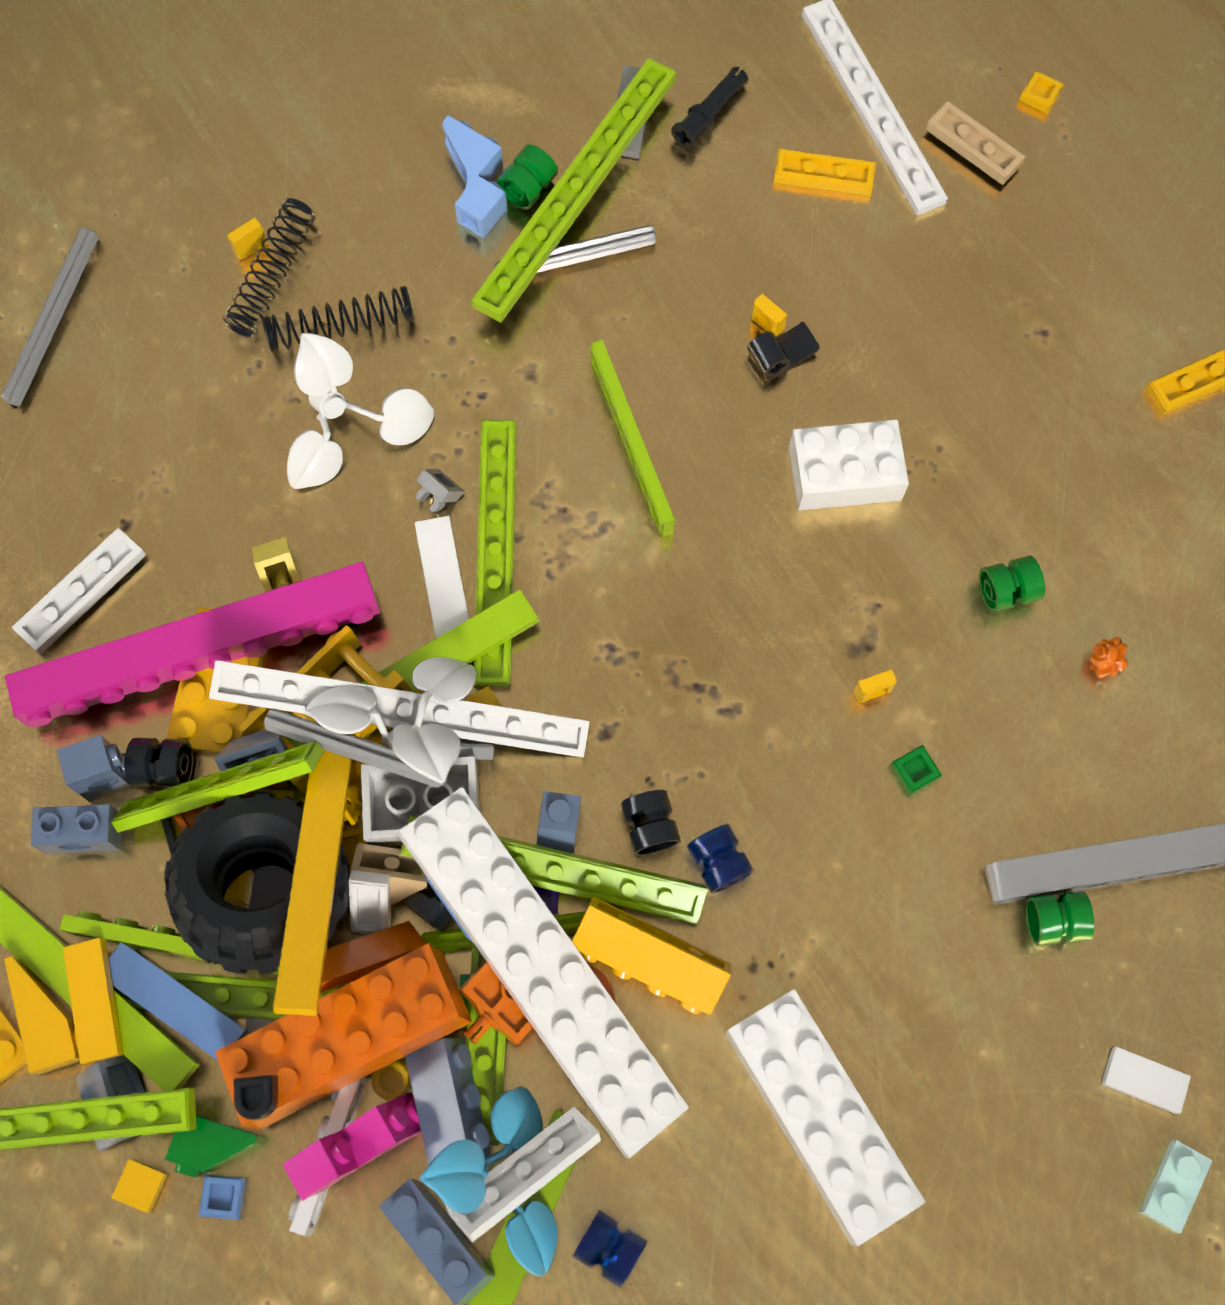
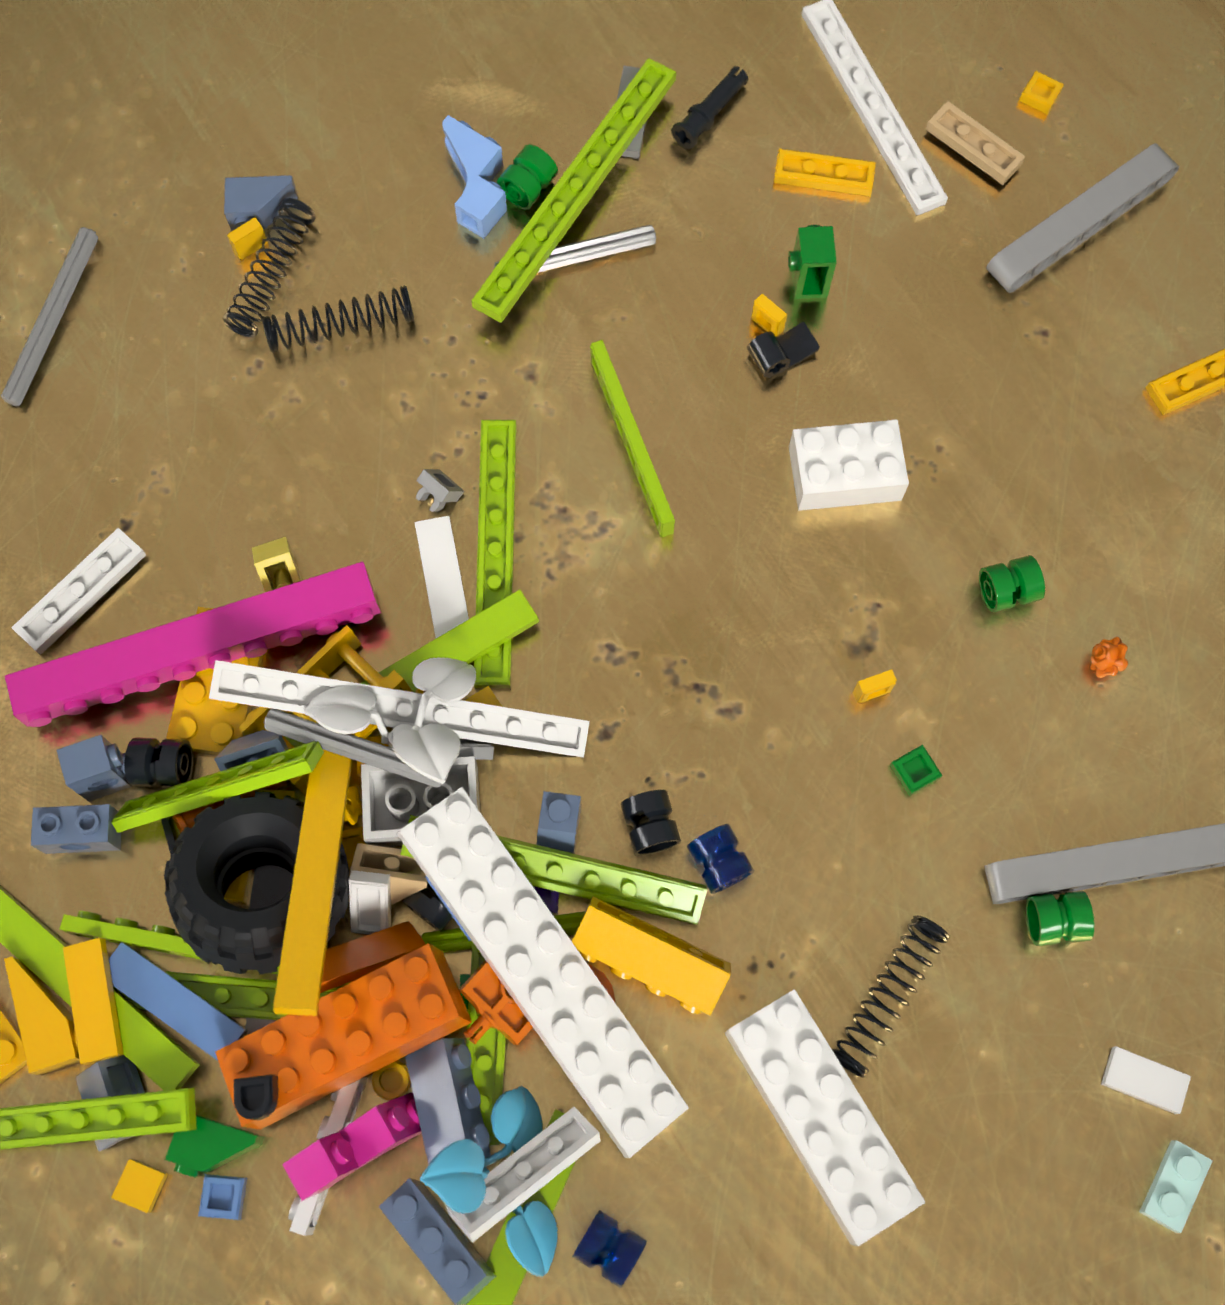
(256, 198): none -> sand blue slope
(317, 372): white plant -> none
(812, 262): none -> green brick
(930, 930): none -> black piece
(1082, 218): none -> light grey beam

